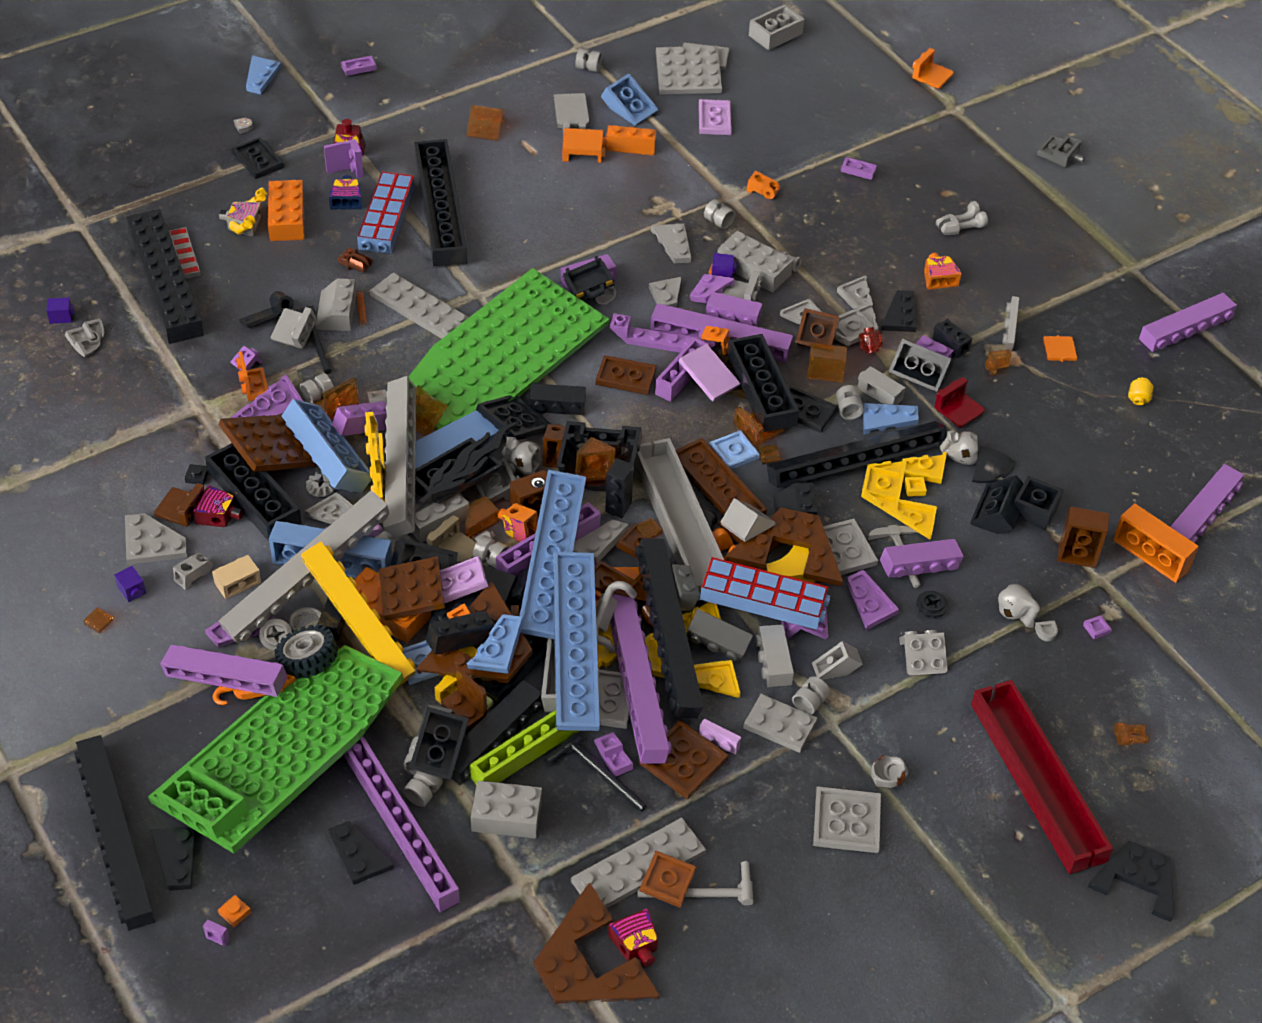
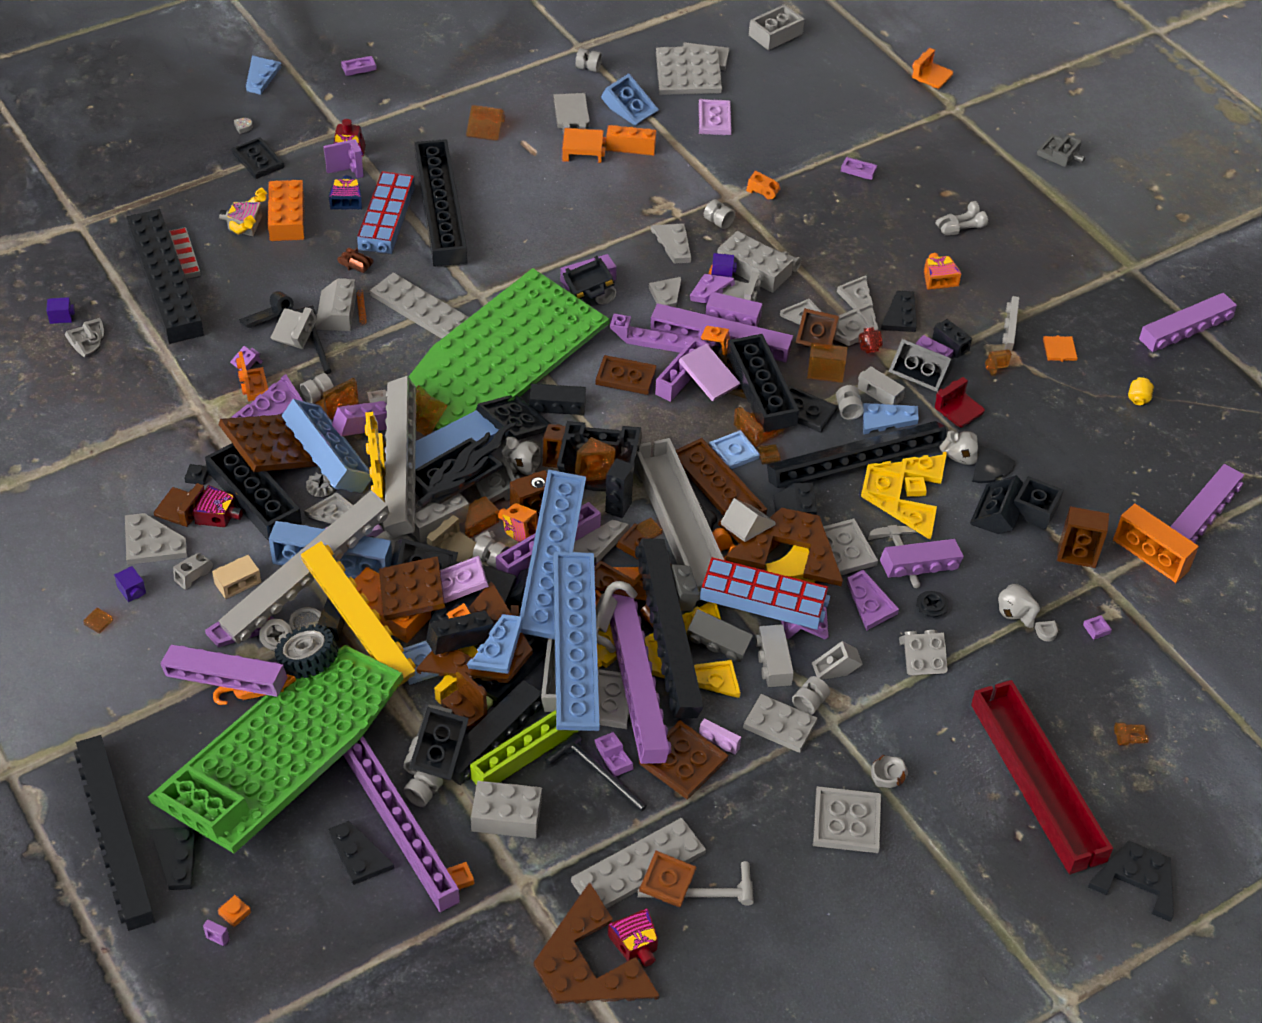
(461, 875): none -> orange plate

